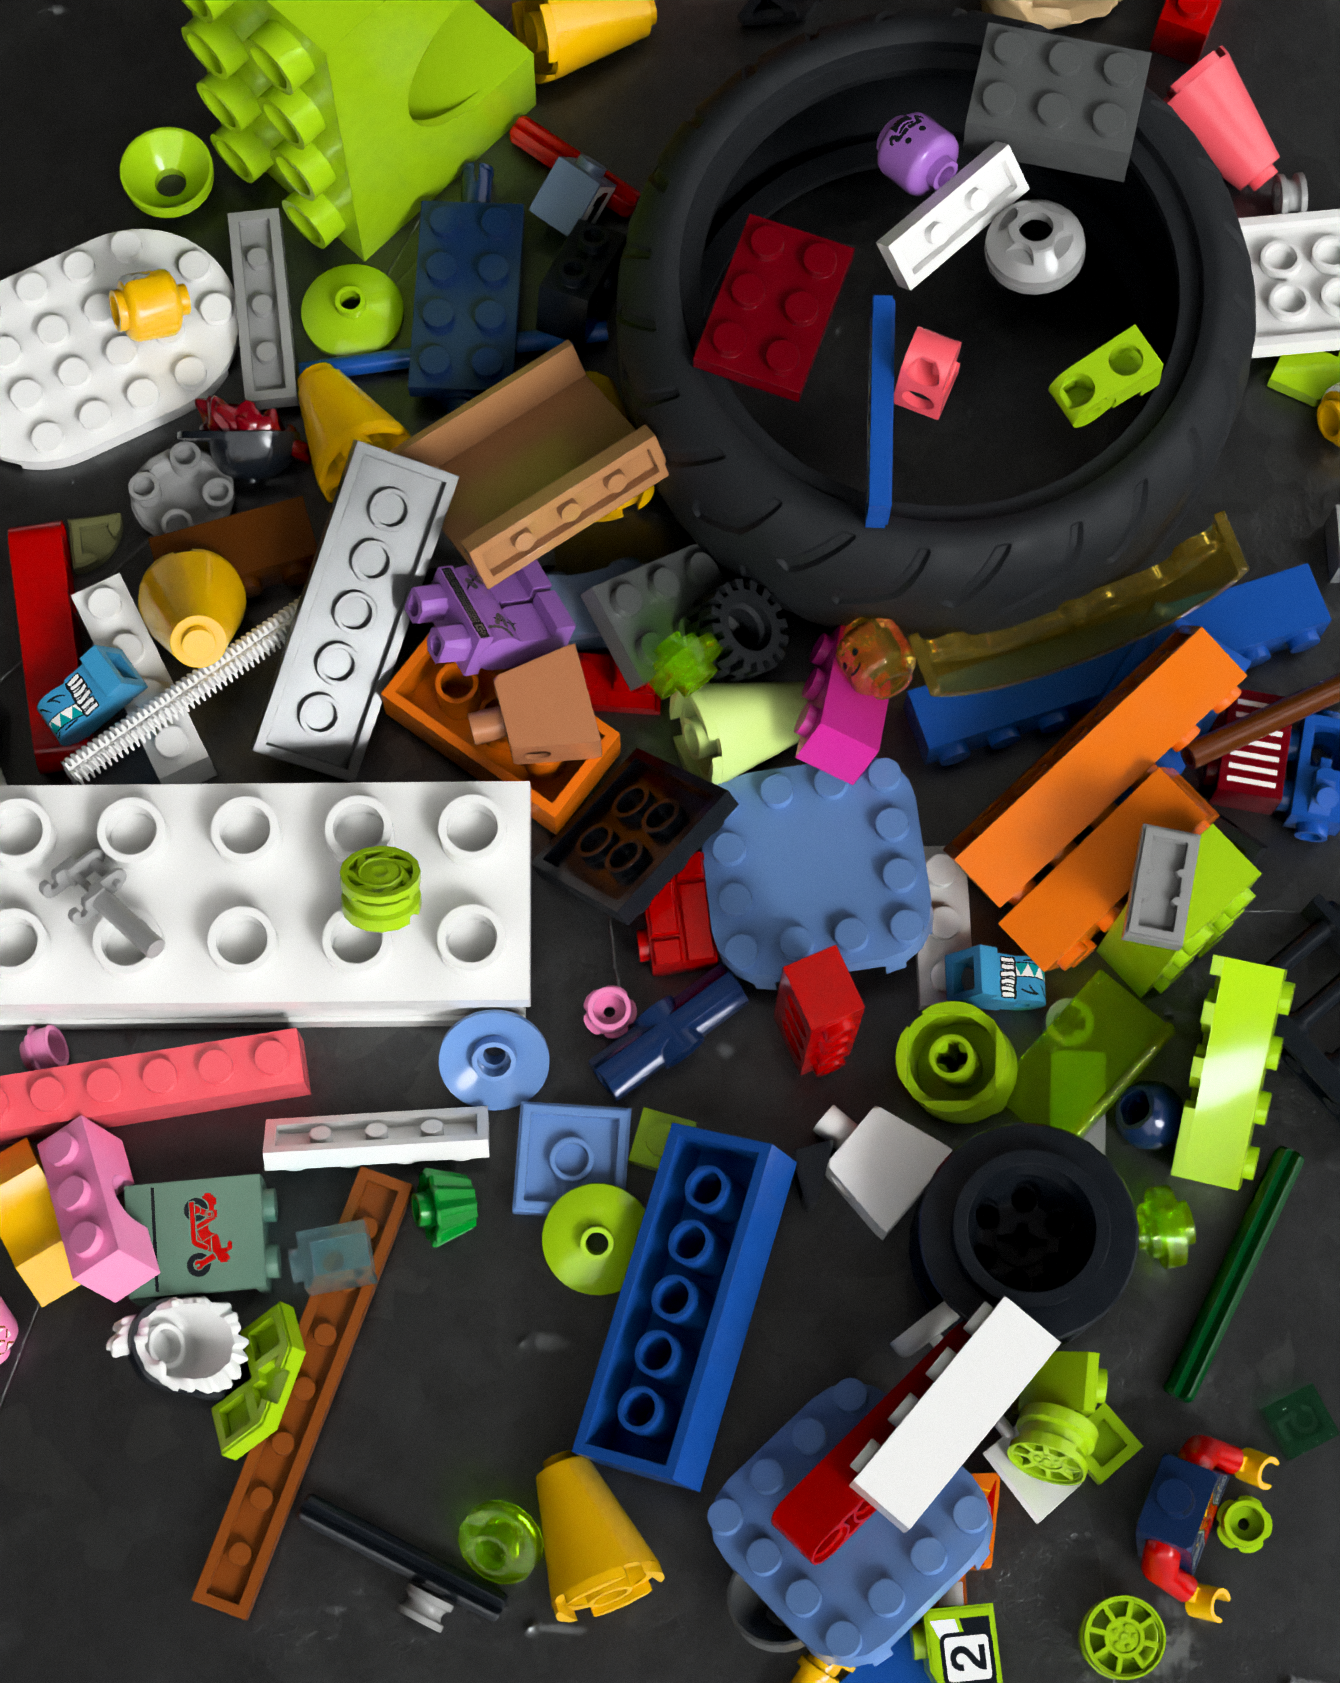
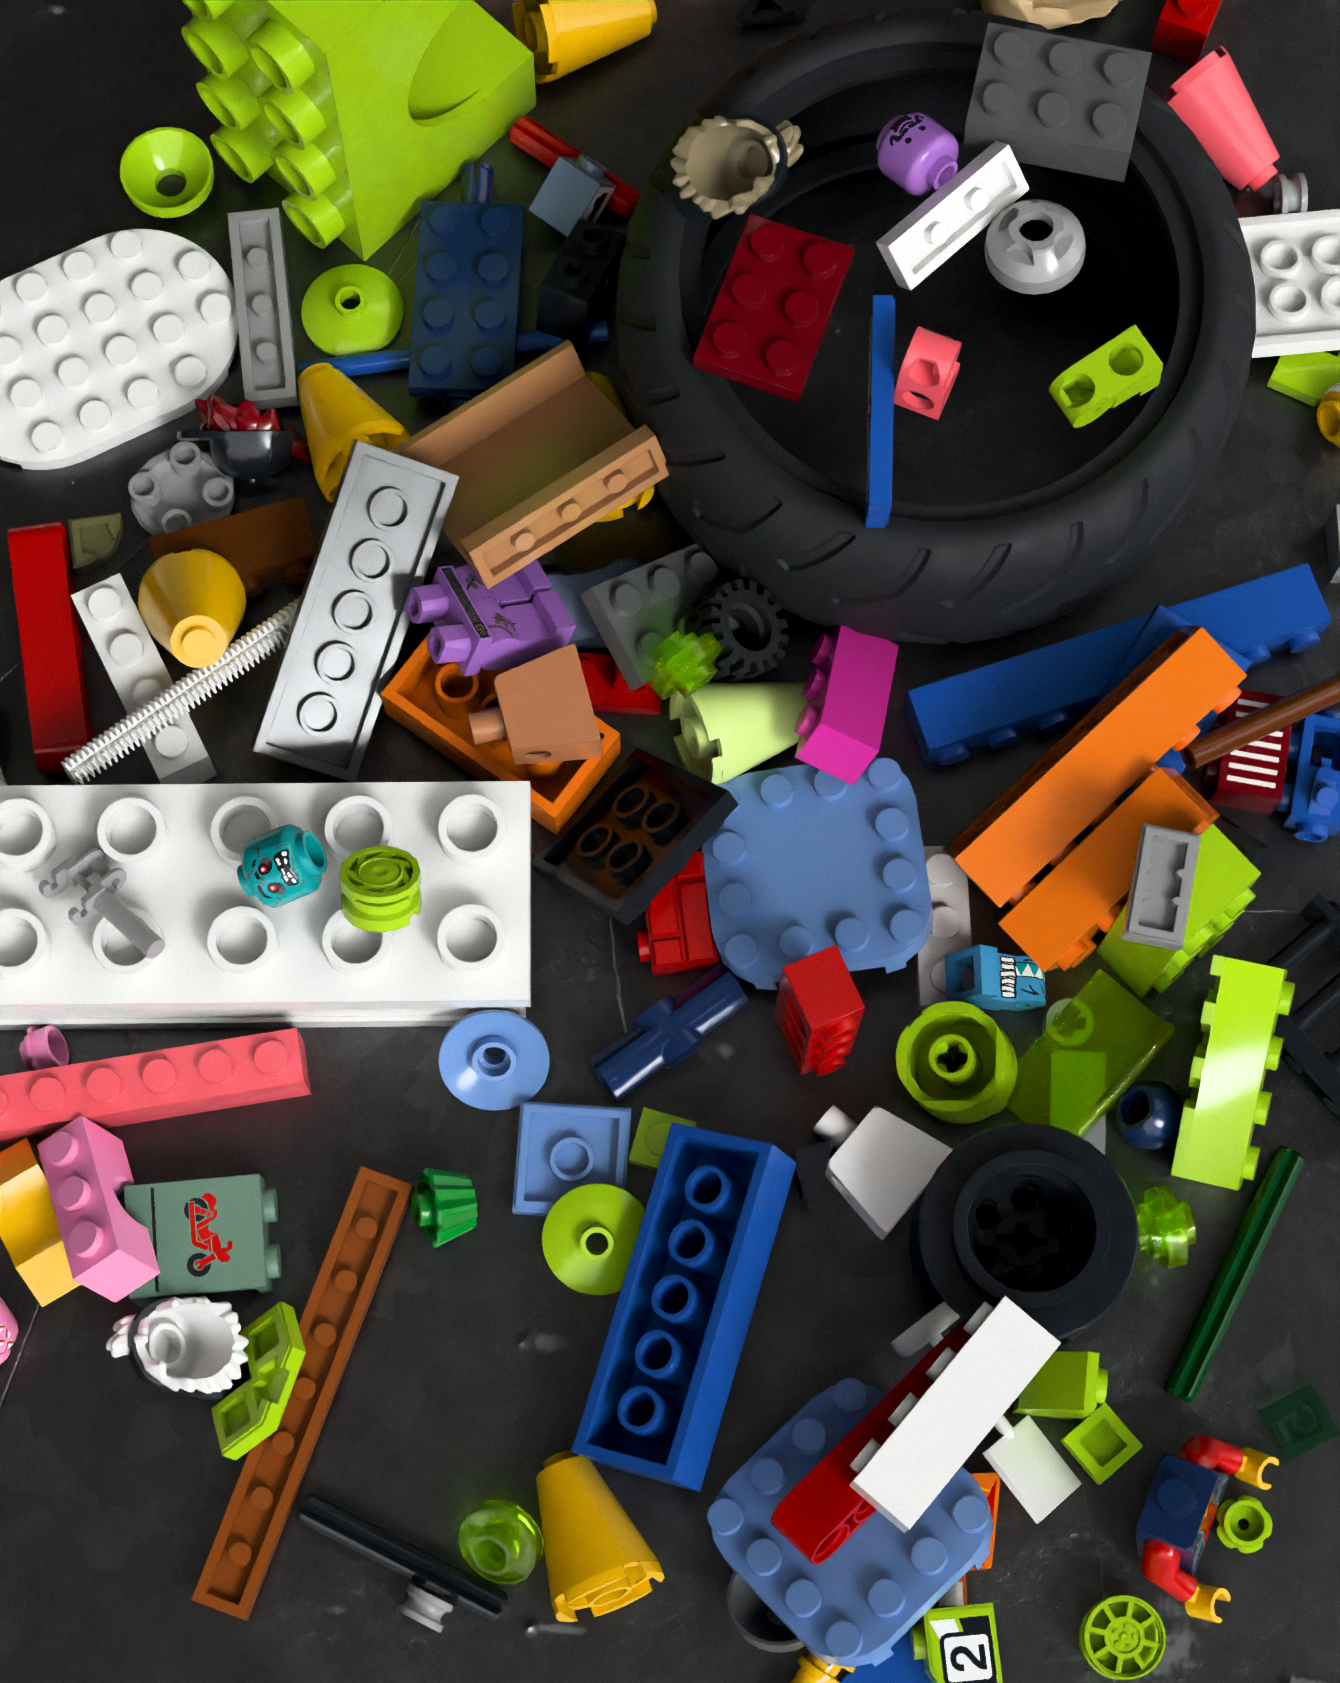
(91, 694): dark azure leg -> none
(149, 305): yellow head -> none
(282, 865): none -> teal head
(333, 1258): clear light blue brick -> none
(376, 1138): white plate -> none
(609, 997): bright pink plate -> none
(731, 165): none -> dark tan hair
(876, 657): clear yellow head -> none
(1053, 1443): lime wheel -> none
(1087, 625): clear yellow windscreen -> none

